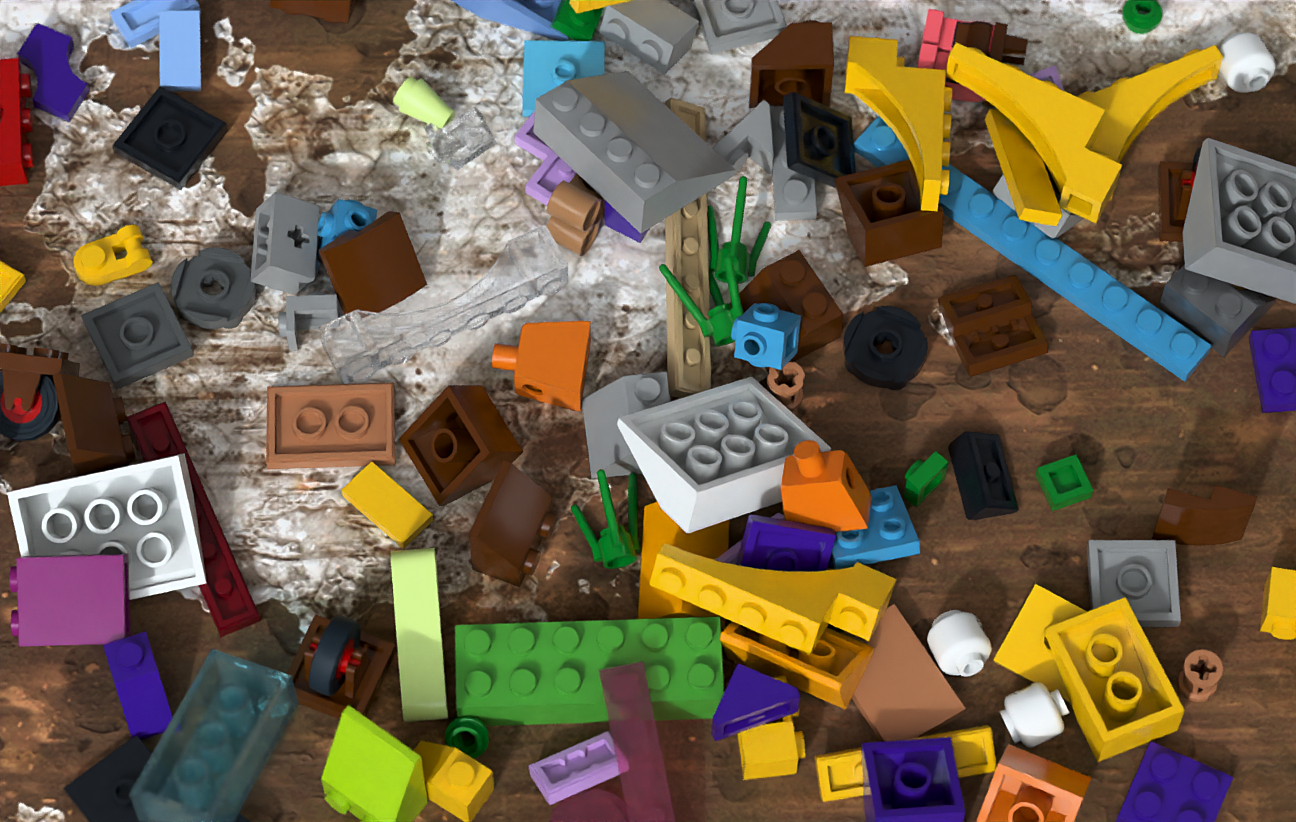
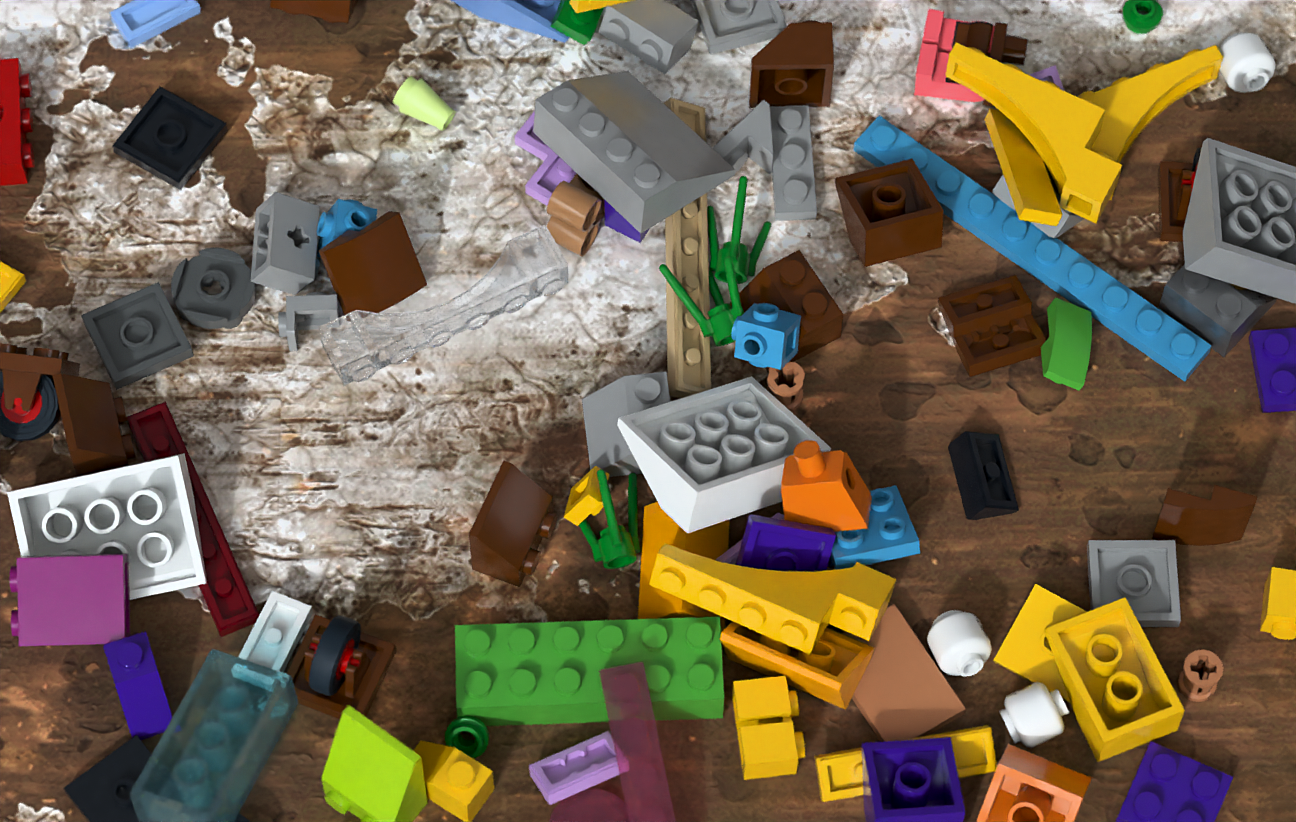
(48, 57): dark purple tile -> none
(96, 260): yellow plate -> none
(180, 50): light blue tile -> none
(276, 632): none -> white plate
(330, 425): nougat tile -> none
(387, 505): yellow tile -> none
(419, 634): yellowish green beam -> none
(459, 442): reddish brown slope -> none
(460, 139): clear bracket -> none
(548, 362): orange torso -> none
(555, 62): medium azure plate -> none
(584, 498): none -> yellow plate
(751, 702): dark purple slope -> none
(817, 139): black plate -> none
(889, 369): black plate -> none
(910, 104): yellow arch -> none
(924, 478): green plate -> none
(1064, 482): green plate -> none
(1069, 344): none -> bright green slope

